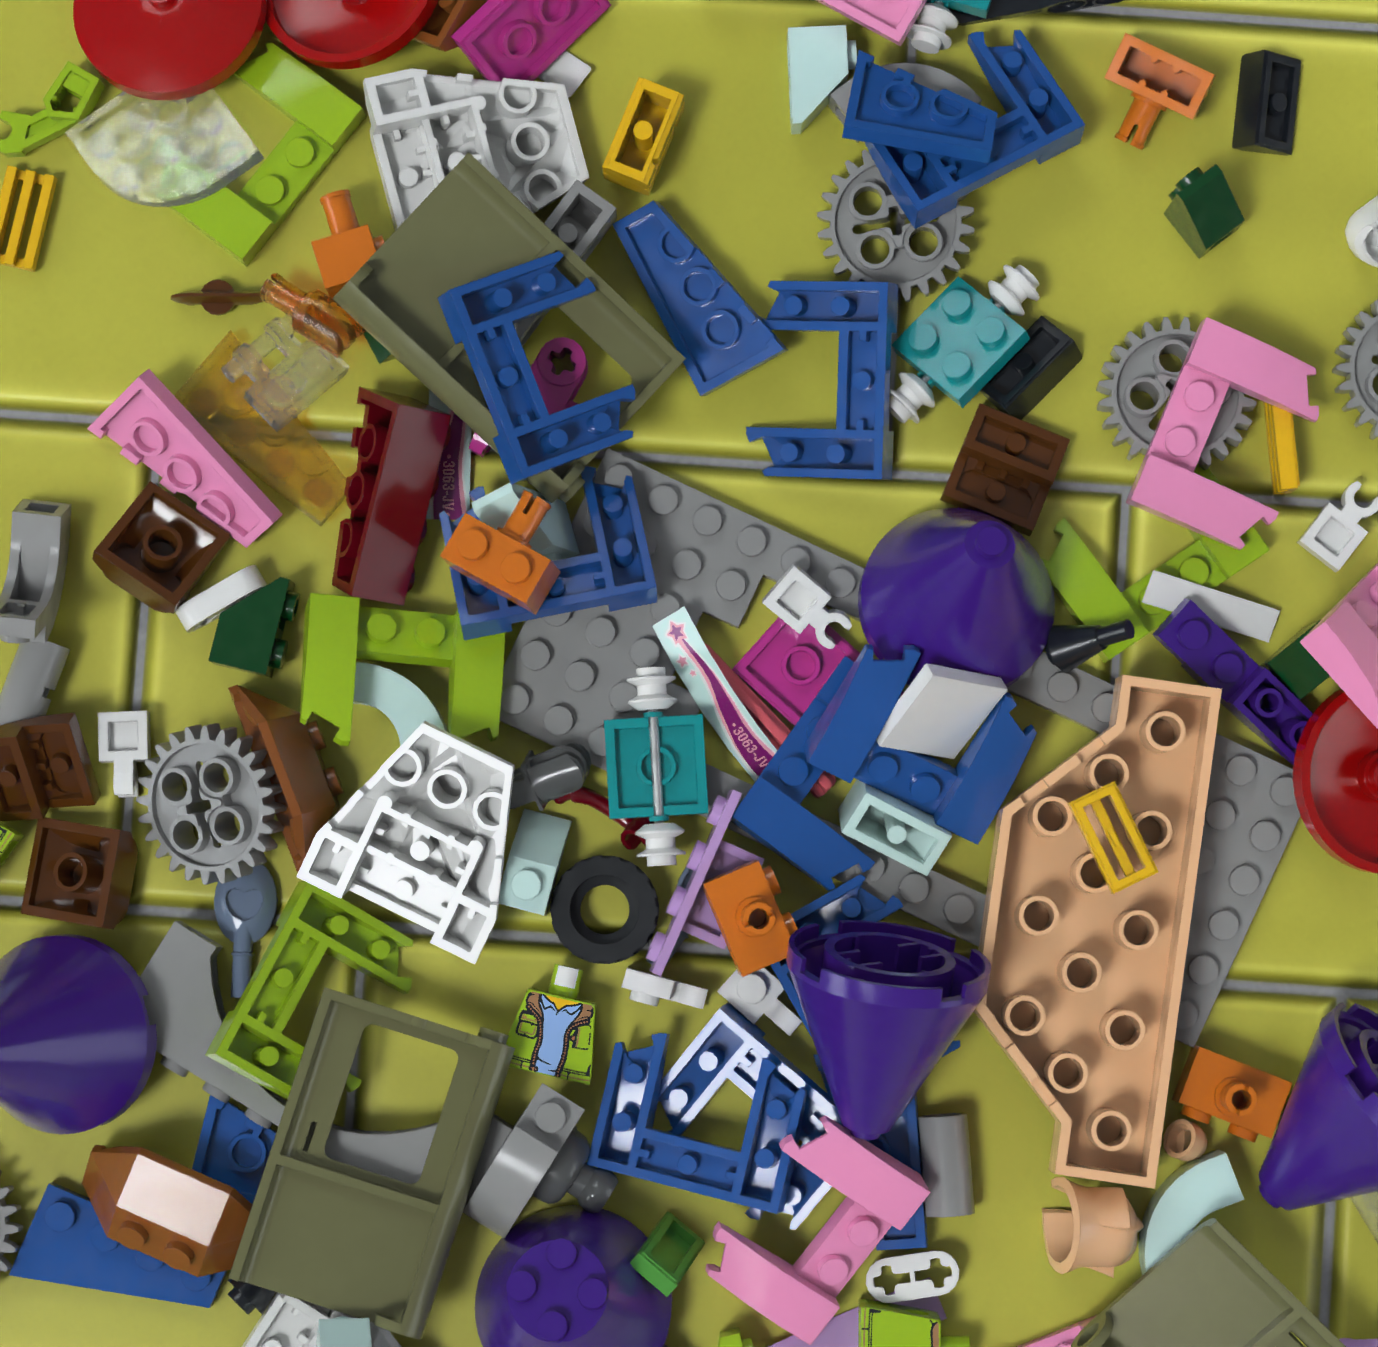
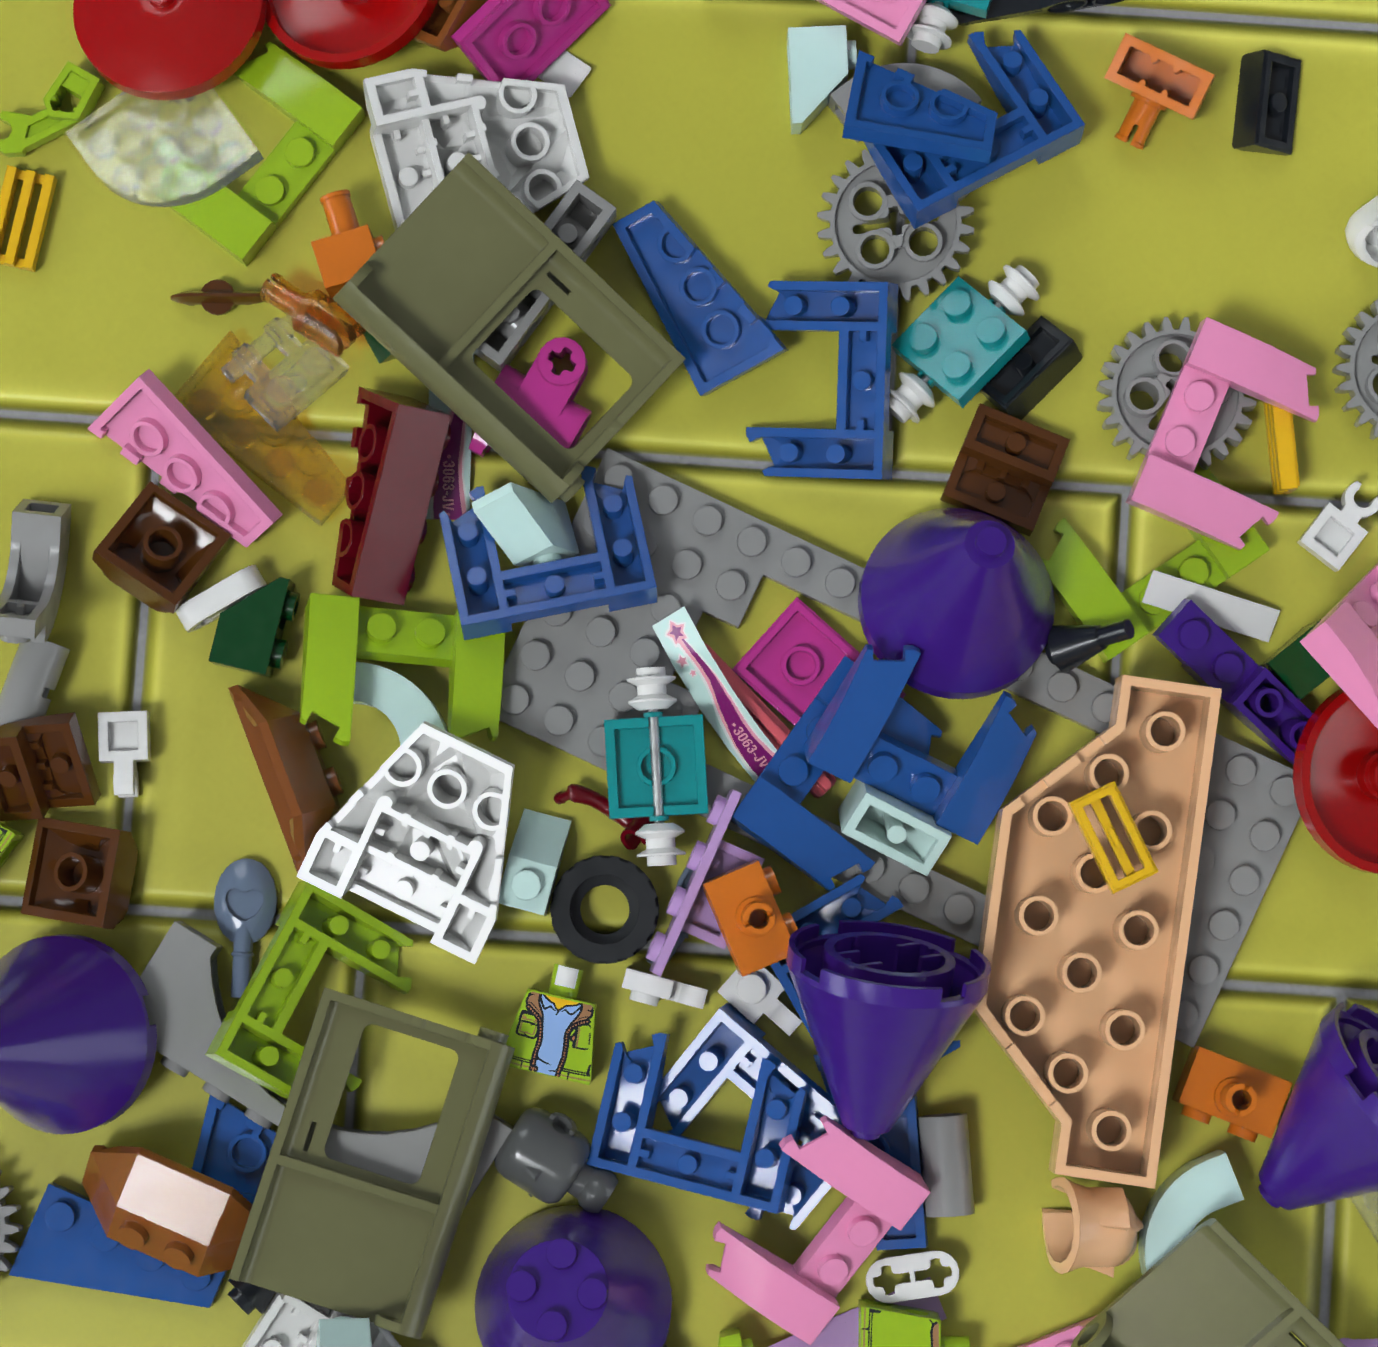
(211, 803): light grey gear -> none
(484, 320): blue wedge -> none
(503, 557): orange brick -> none
(523, 1160): light grey arch -> none
(550, 775): dark grey arm -> none
(643, 136): yellow brick -> none
(667, 1253): bright green tile -> none
(802, 602): white plate -> none
(941, 711): white tile -> none
(1185, 1140): light nougat hinge -> none
(1204, 210): dark green slope -> none

